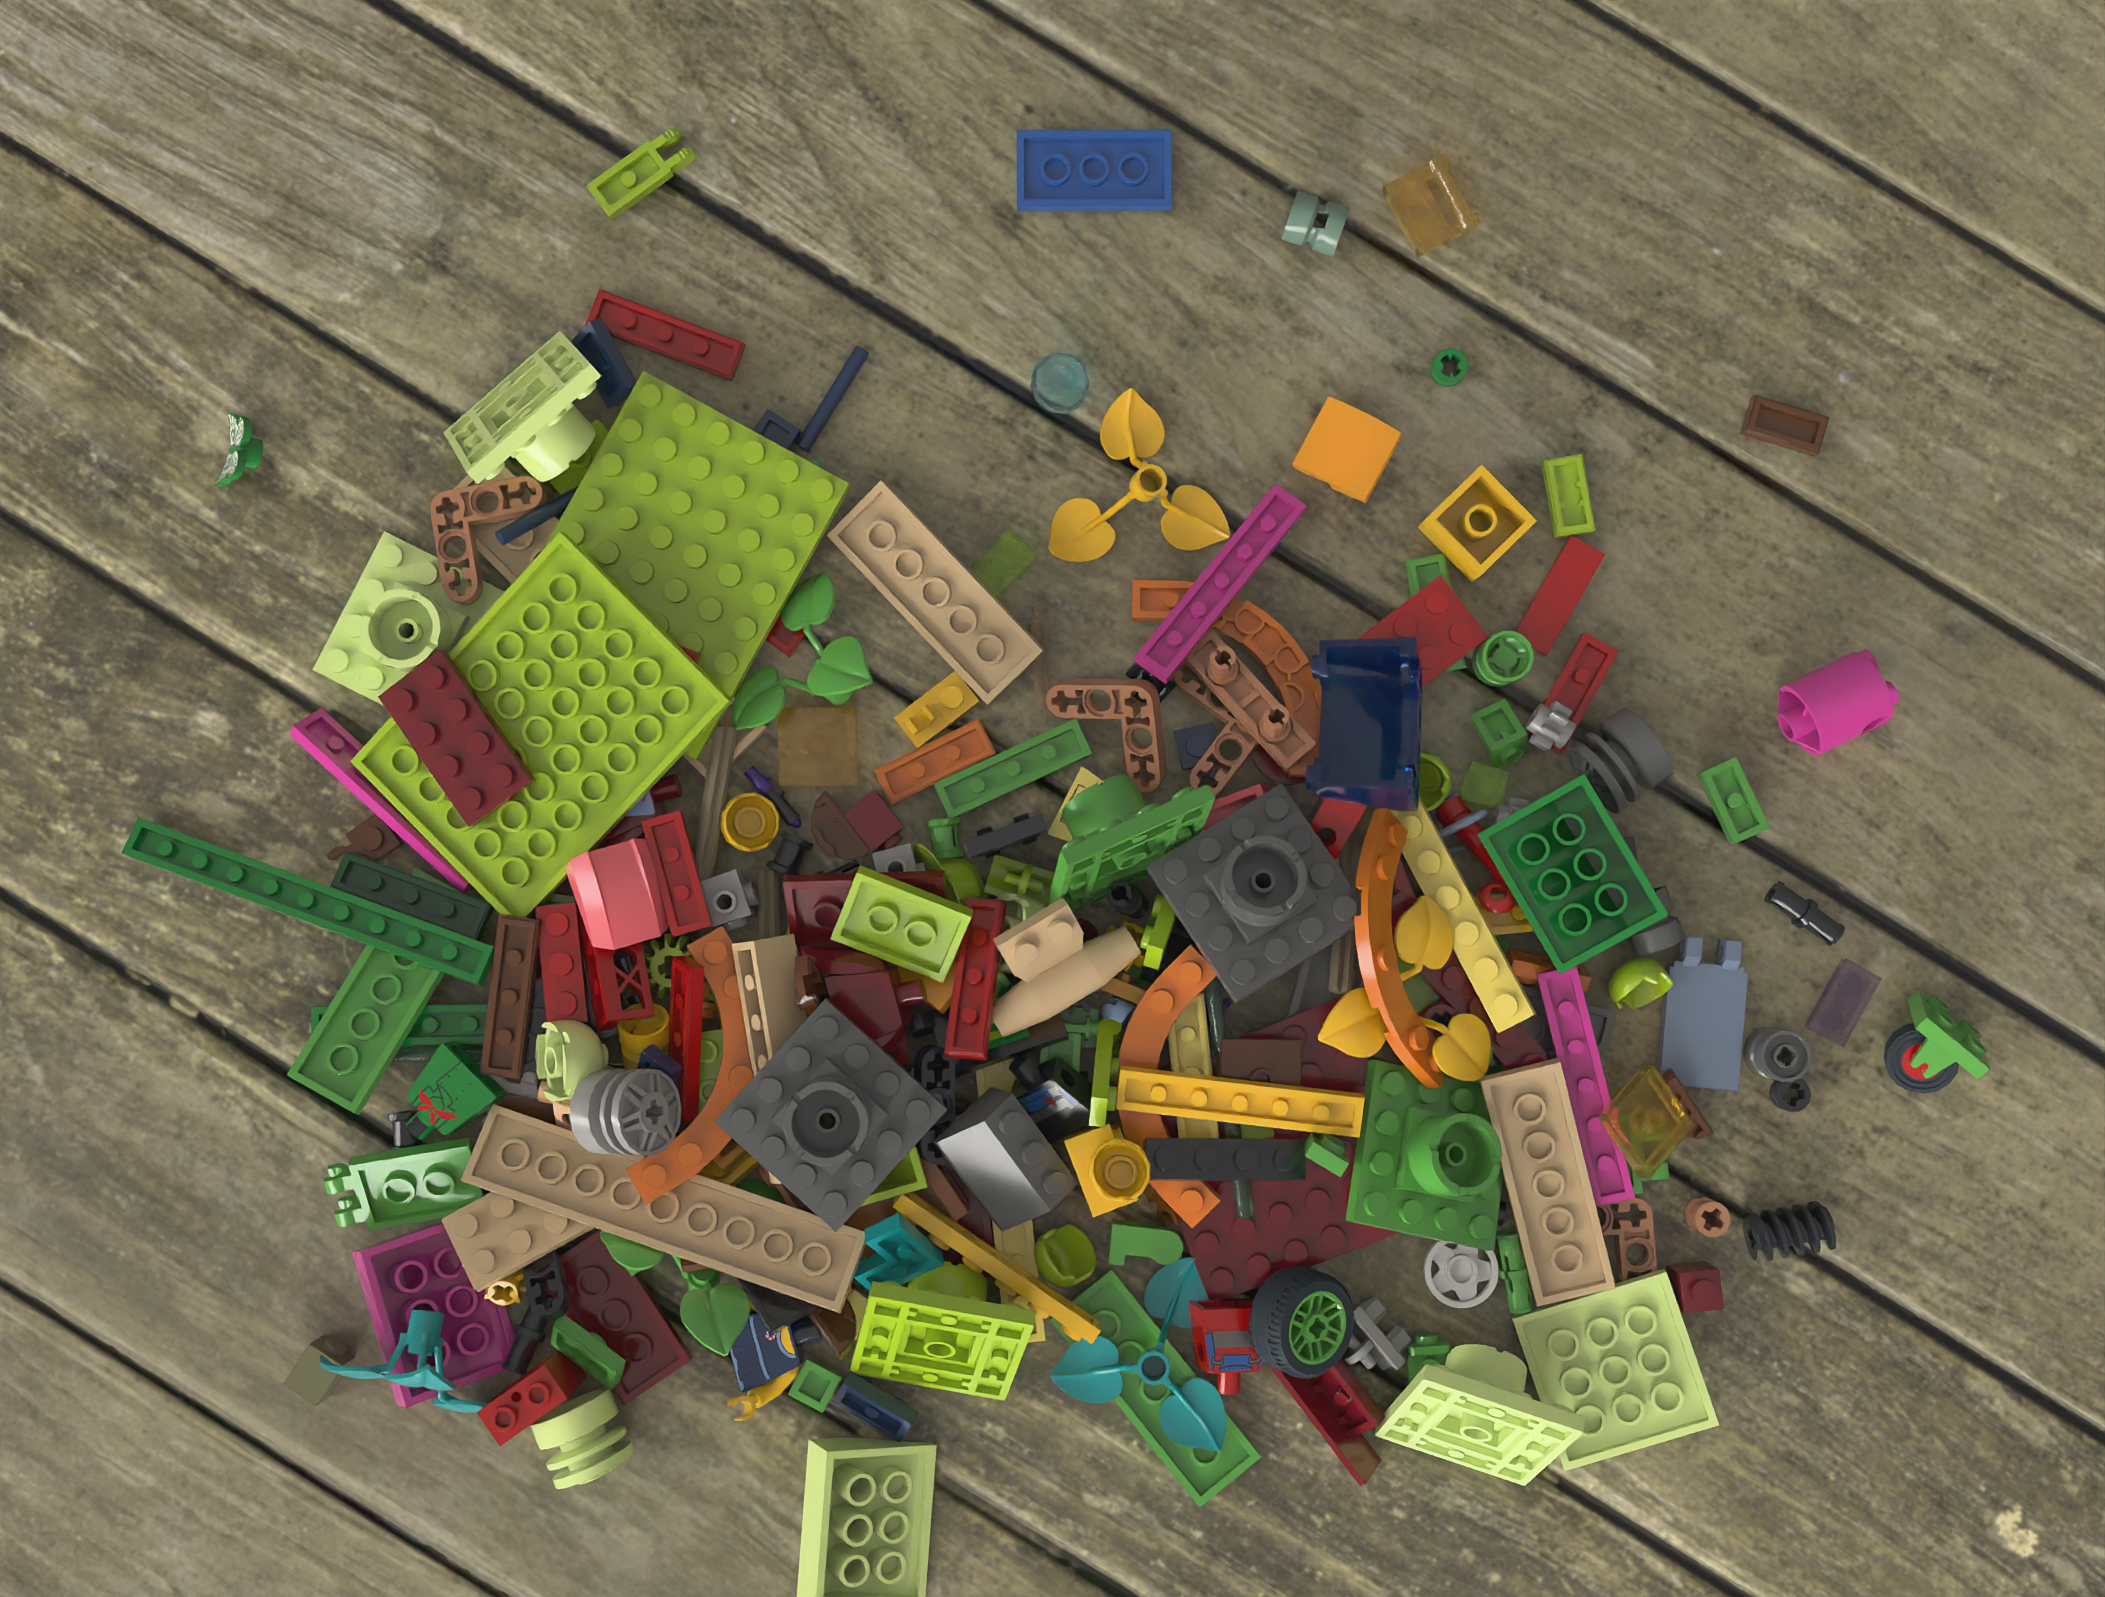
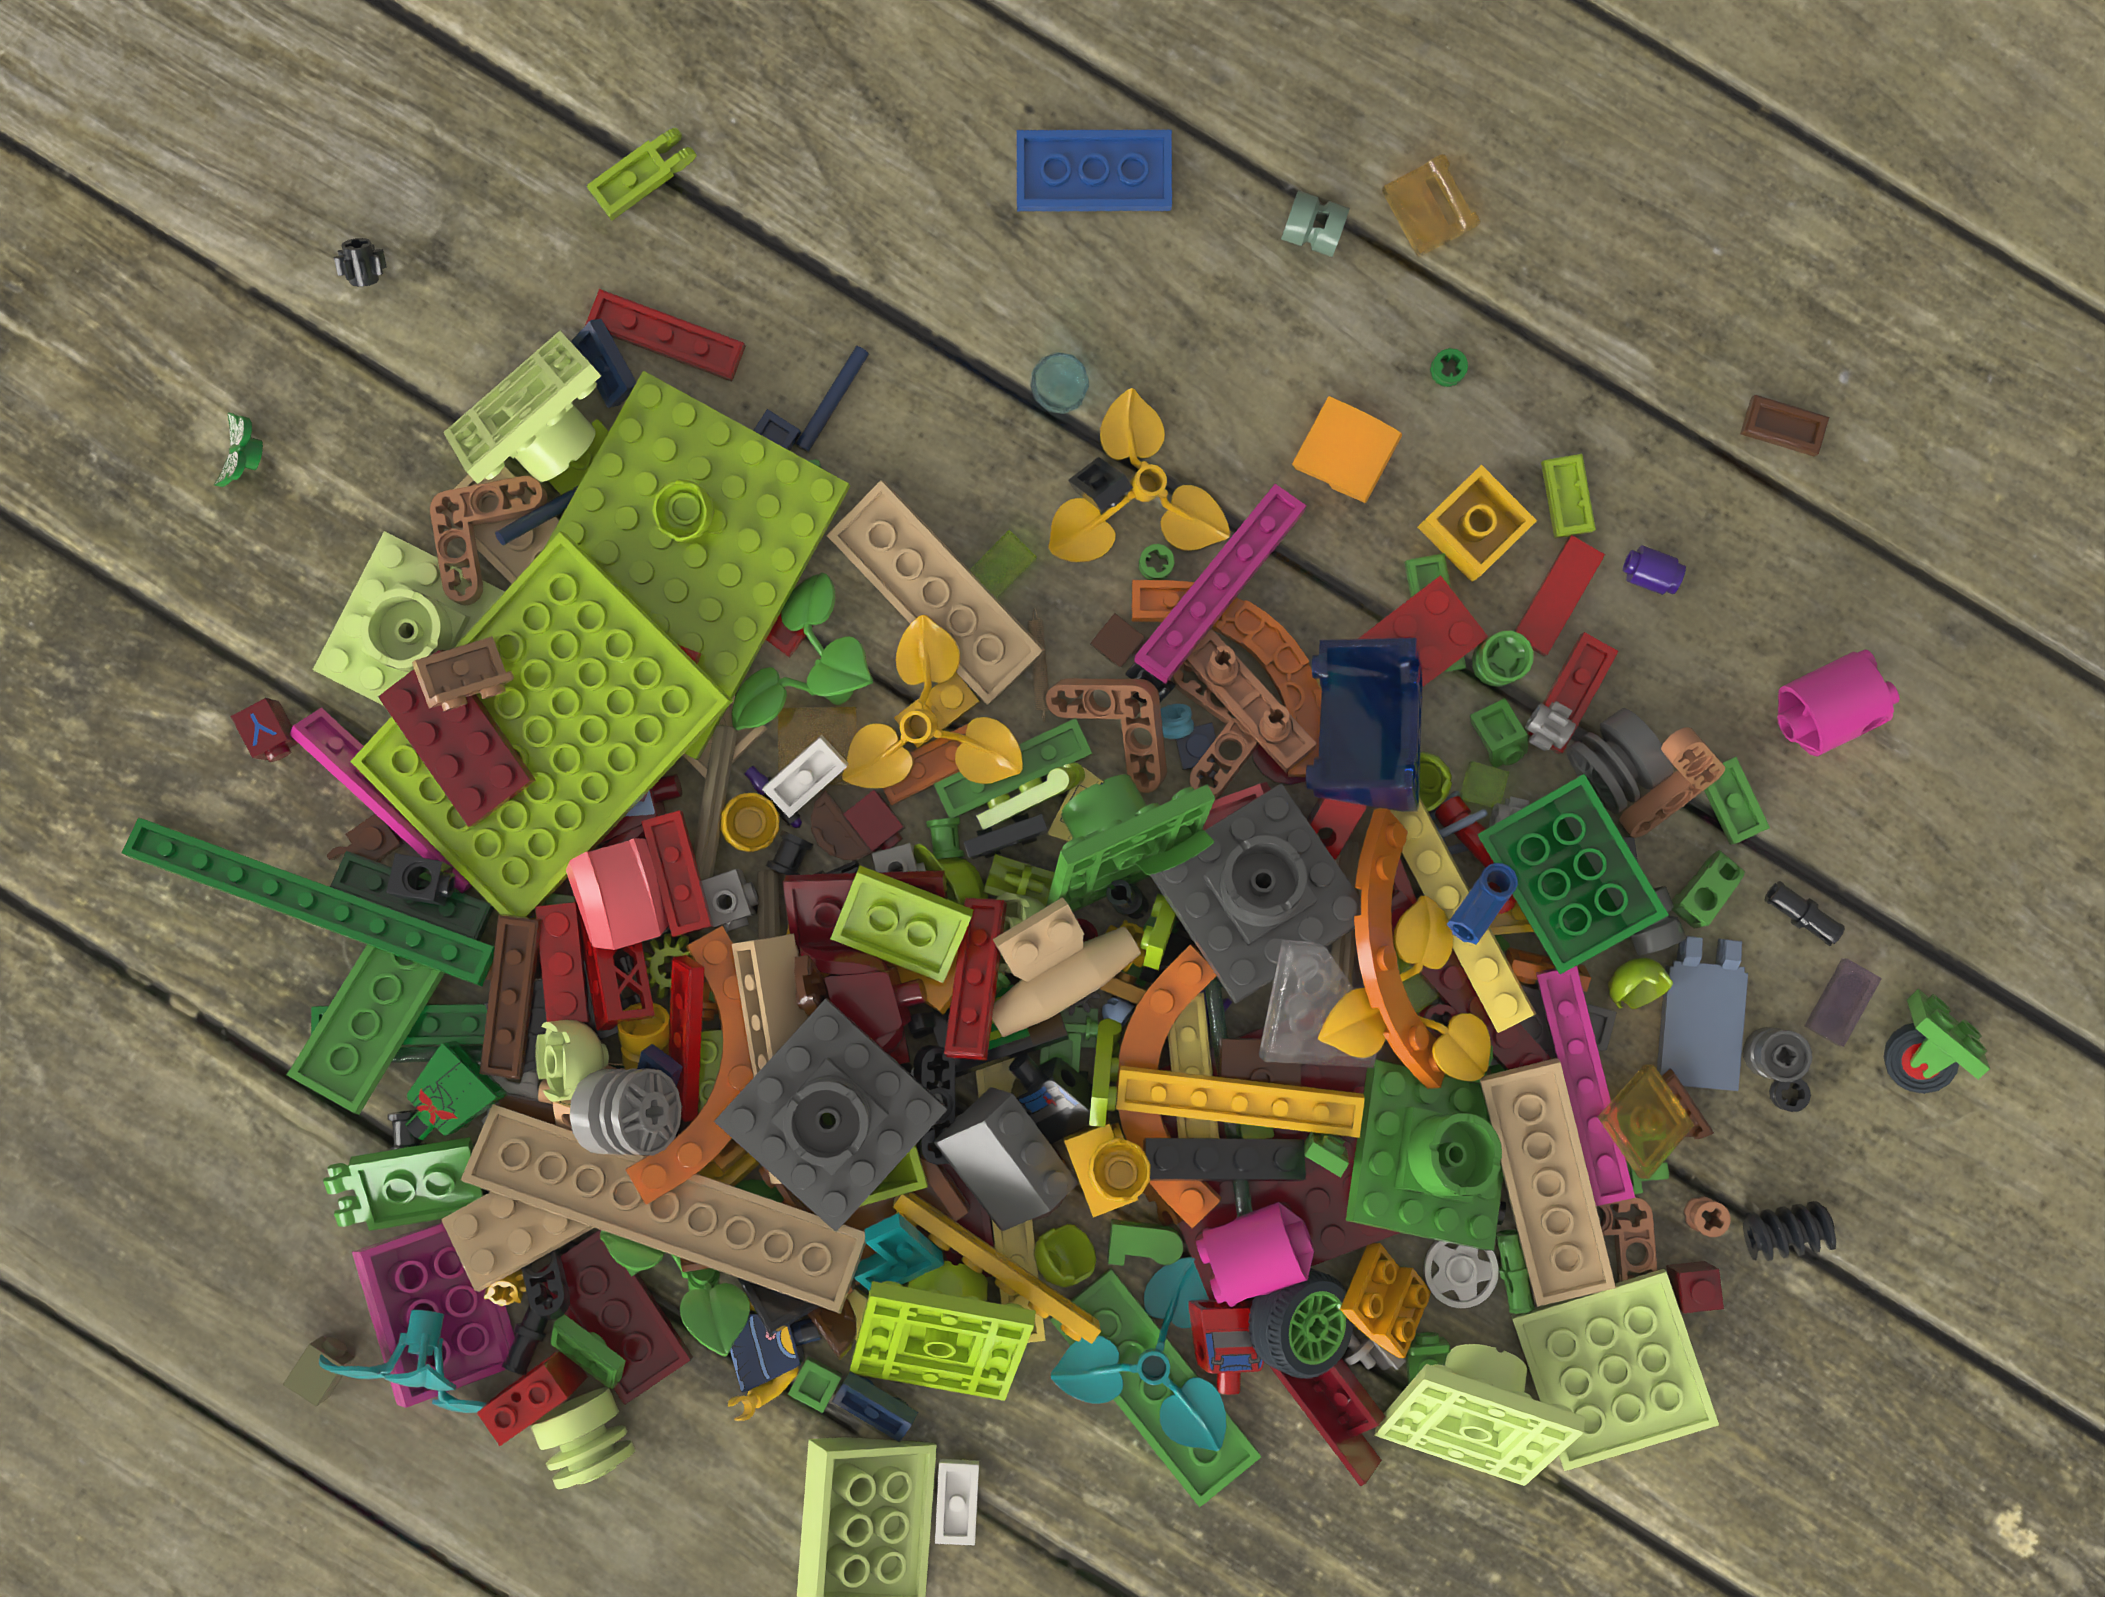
(265, 730): none -> dark red brick
(360, 262): none -> black gear
(405, 875): none -> black brick
(462, 672): none -> medium nougat bracket
(683, 510): none -> lime hair
(805, 776): none -> white plate
(877, 754): none -> yellow plant
(957, 1502): none -> white plate
(1032, 794): none -> lime plate
(1101, 484): none -> black plate
(1117, 640): none -> reddish brown tile
(1162, 552): none -> bright green bush
(1176, 721): none -> medium azure bush
(1177, 854): none -> bright green sticker
(1257, 1254): none -> dark pink cylinder
(1301, 998): none -> clear plate
(1386, 1300): none -> light orange slope
(1483, 903): none -> blue piece
(1654, 570): none -> dark purple brick
(1695, 772): none -> nougat beam
(1708, 890): none -> bright green leg

